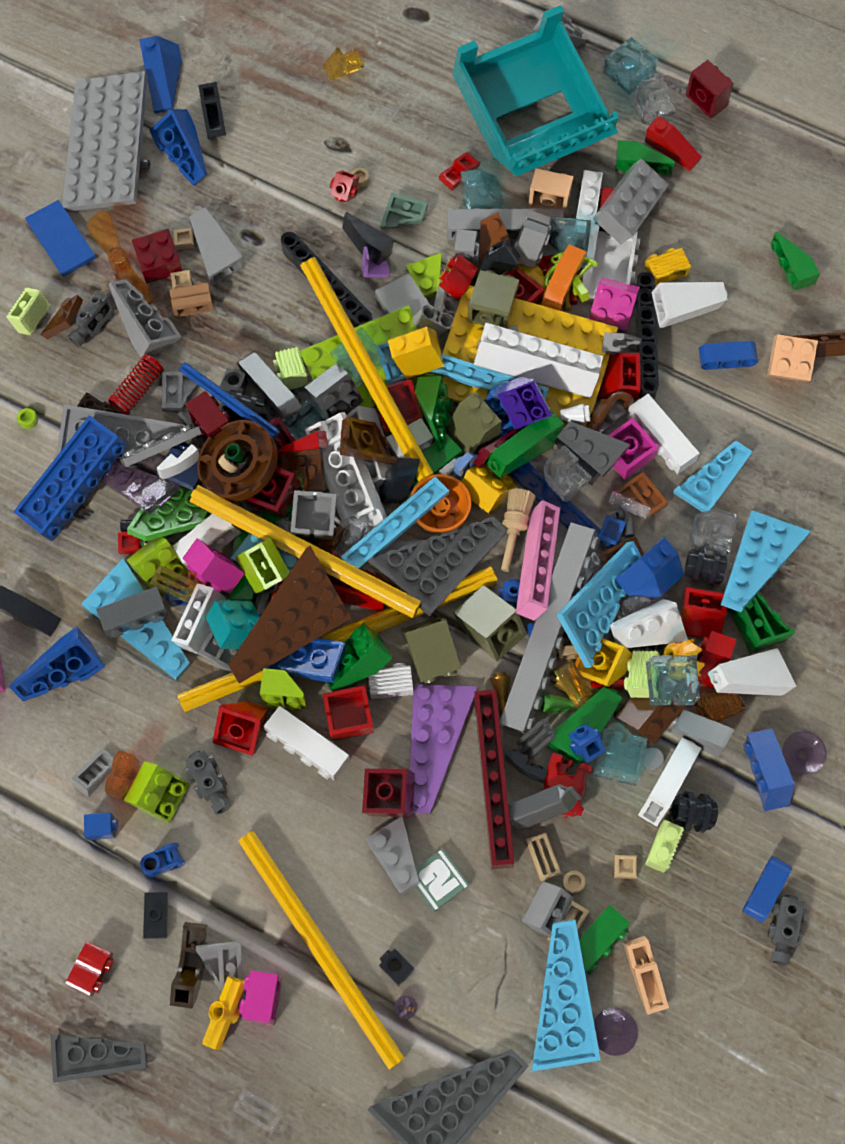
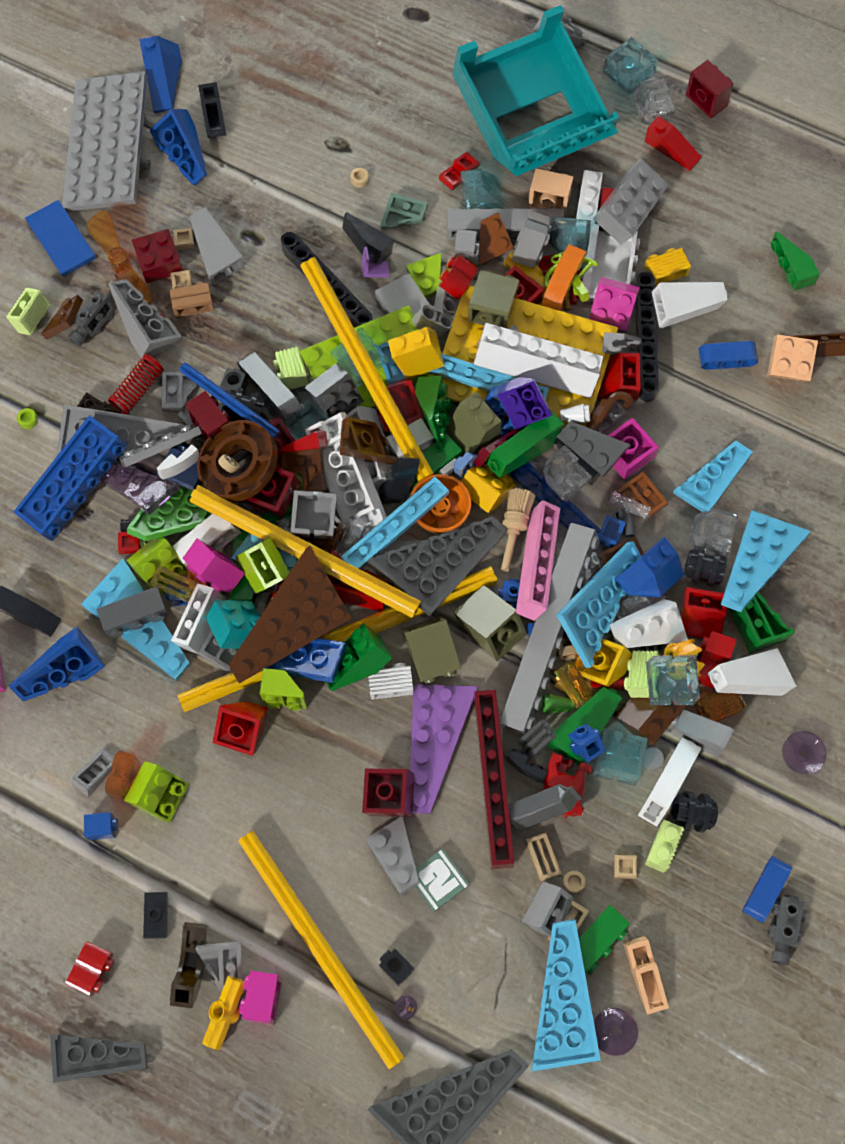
(164, 860): blue piece -> none
(205, 774): dark grey brick -> none
(235, 453): dark green hose -> none
(307, 743): white brick -> none
(342, 64): clear yellow slope -> none
(344, 186): brick -> none
(348, 713): red piece -> none
(499, 259): black slope -> none
(500, 683): pearl gold cone -> none
(631, 151): green slope -> none
(659, 427): white brick -> none
(769, 769): blue wedge -> none

